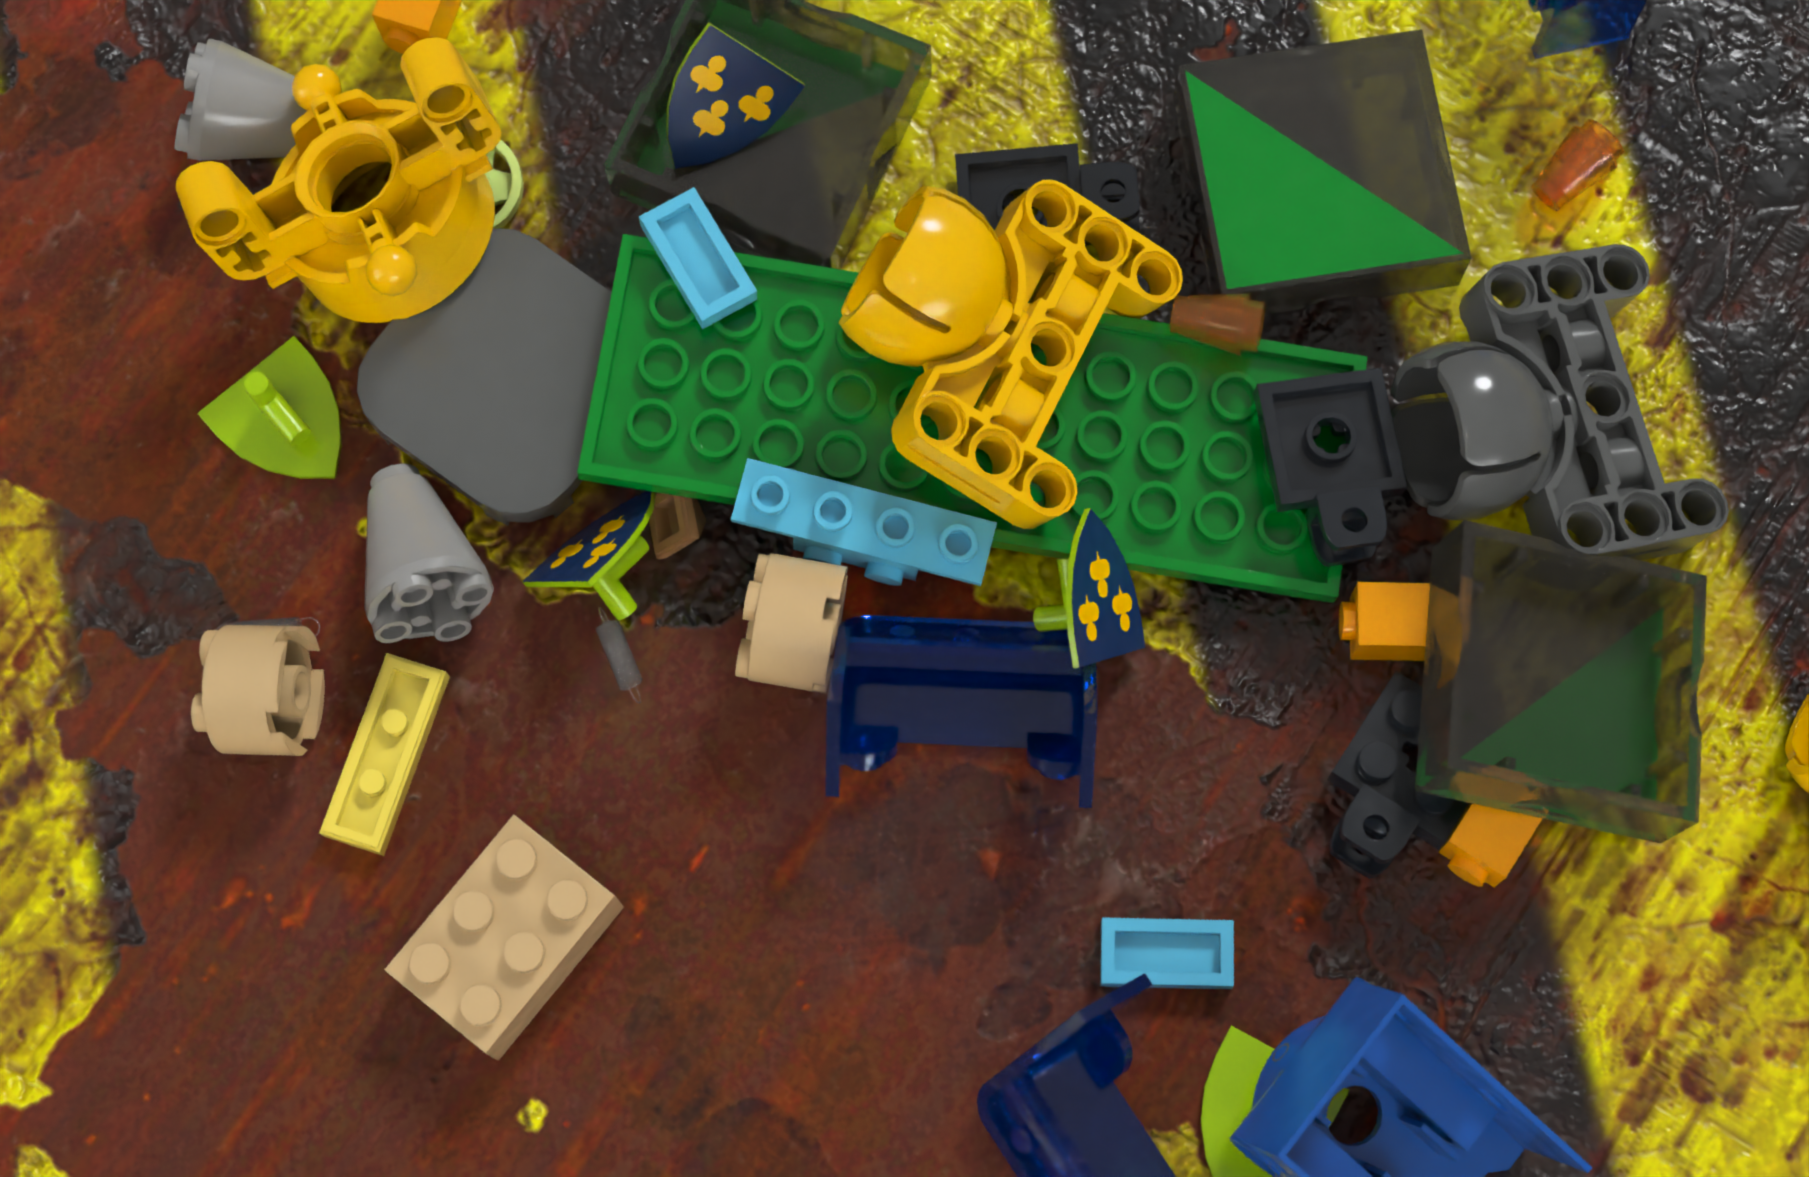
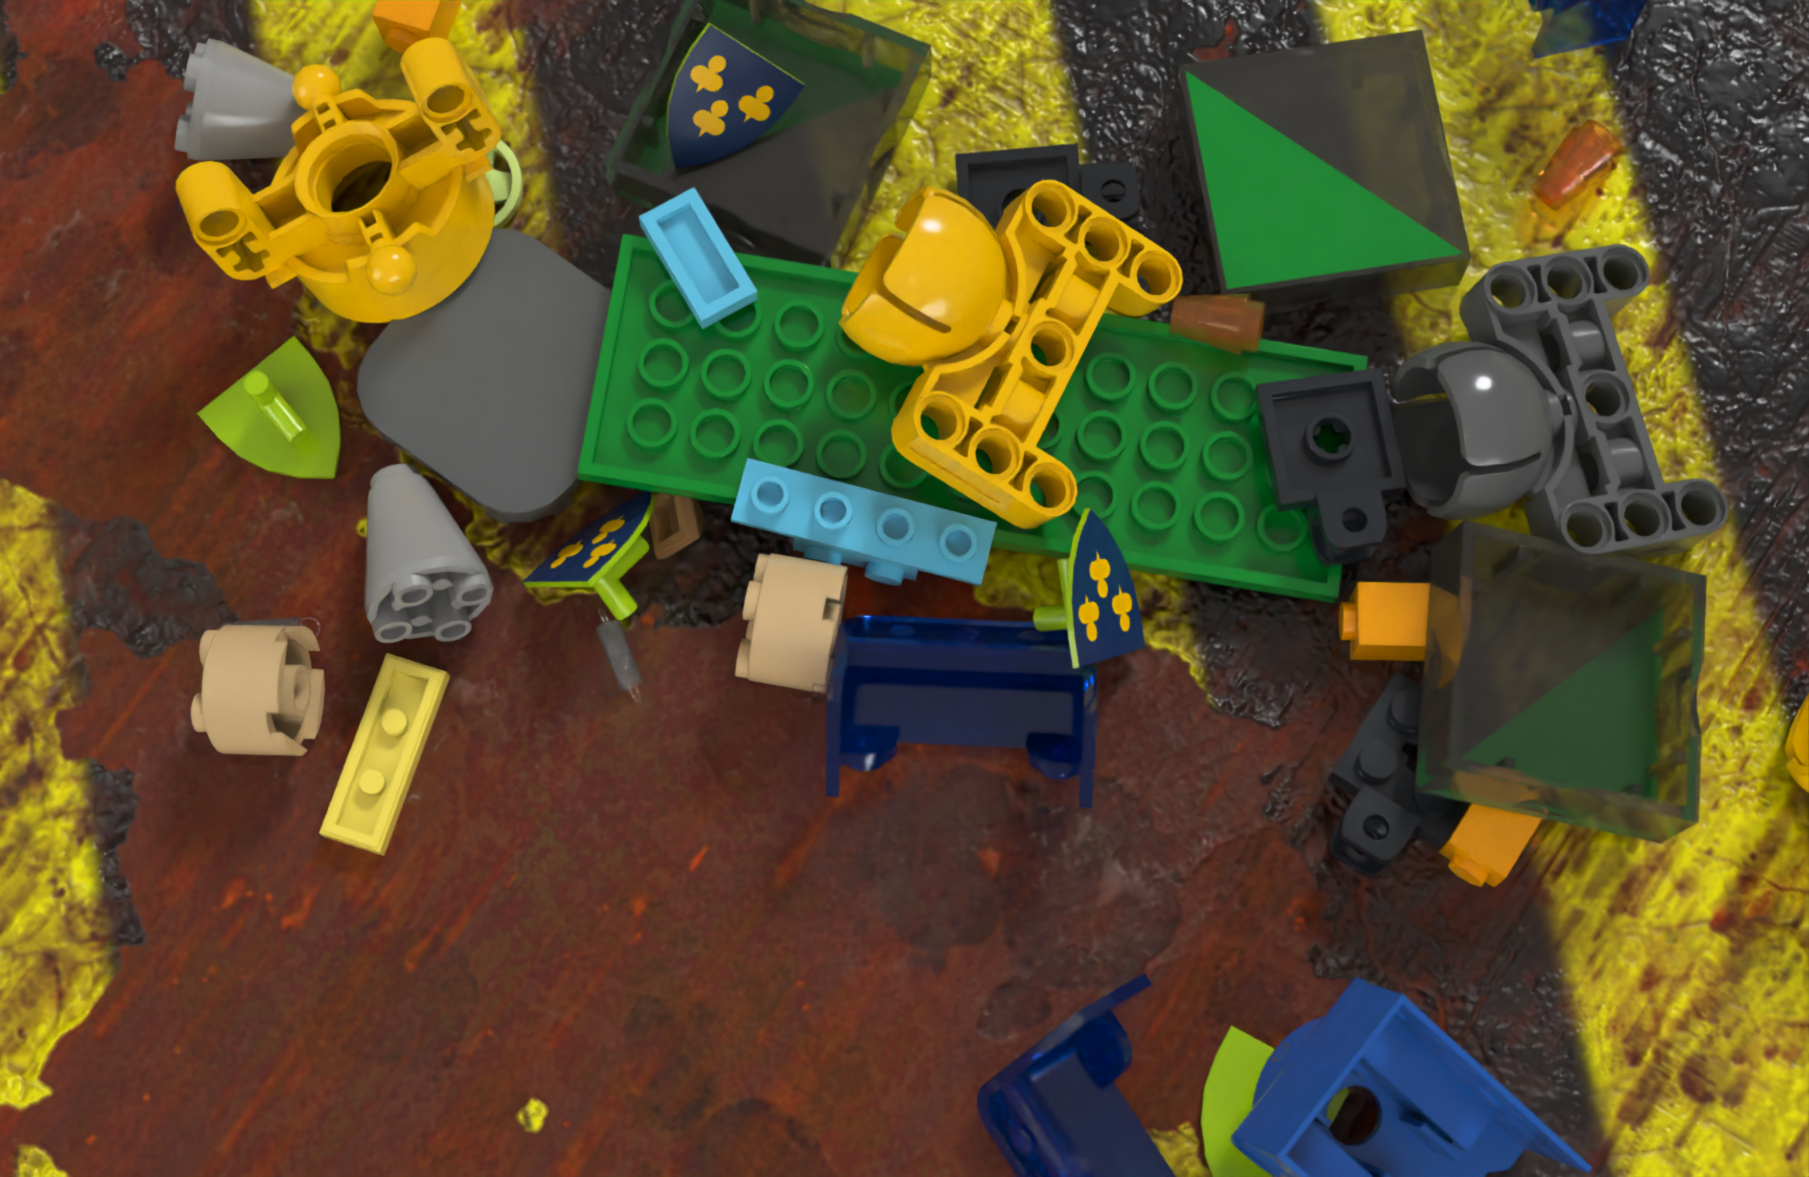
(505, 938): tan brick -> none
(1168, 952): medium azure tile -> none

